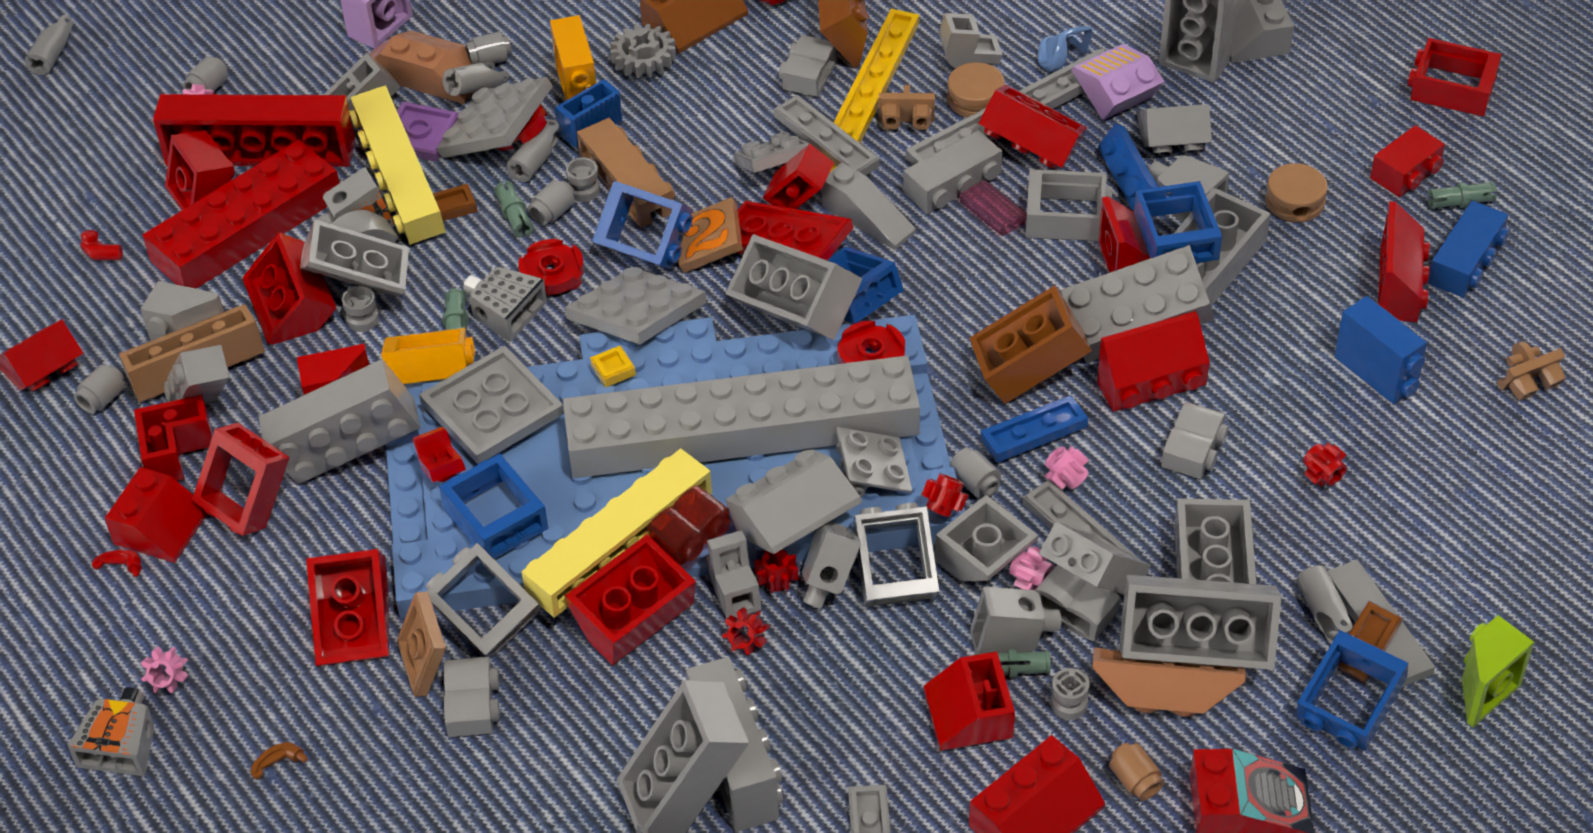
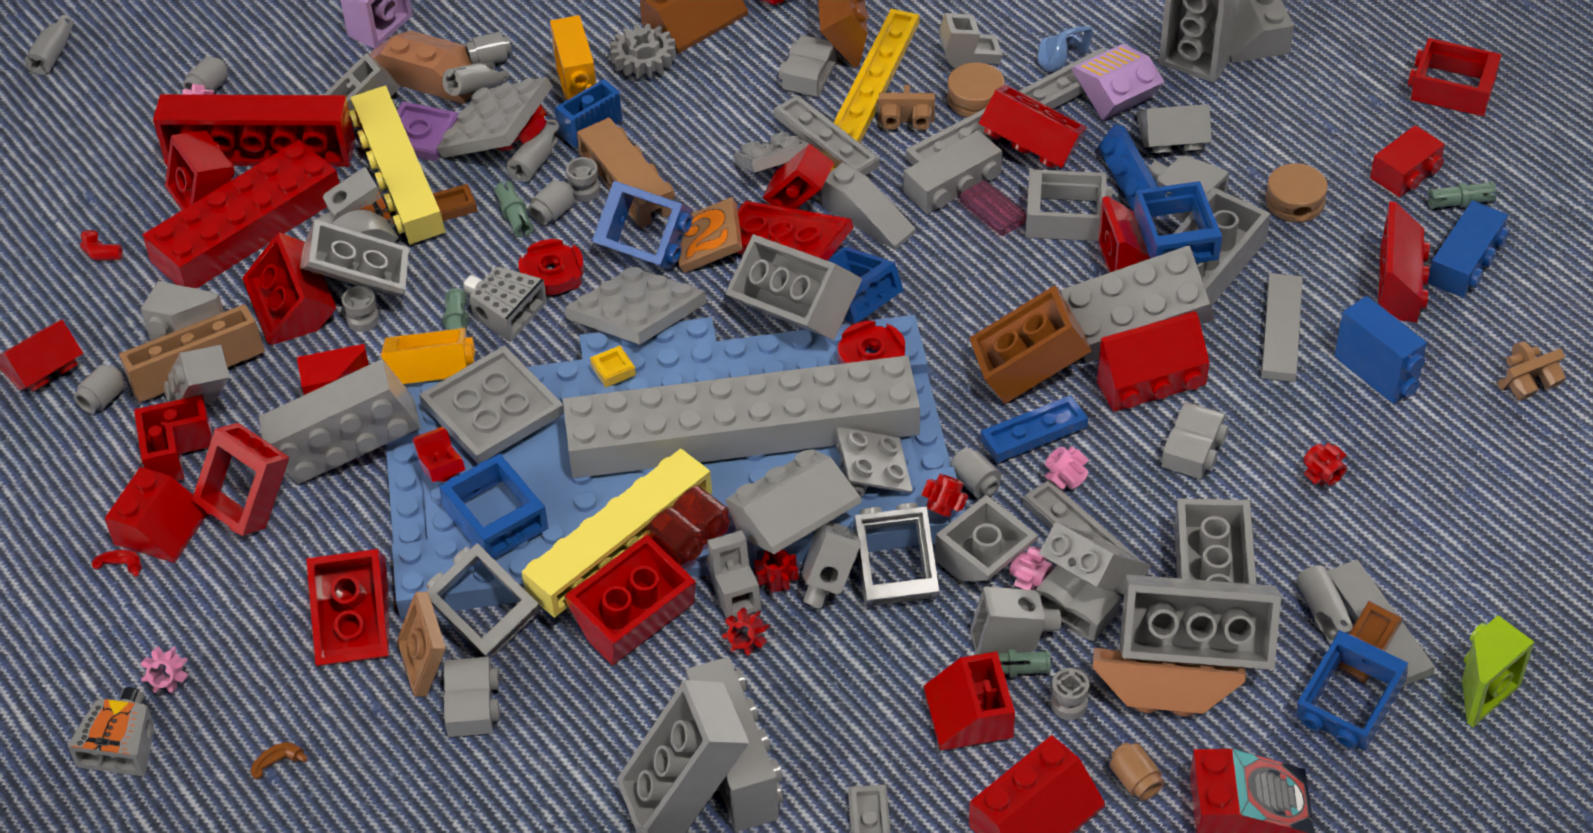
(1282, 327): none -> light grey tile

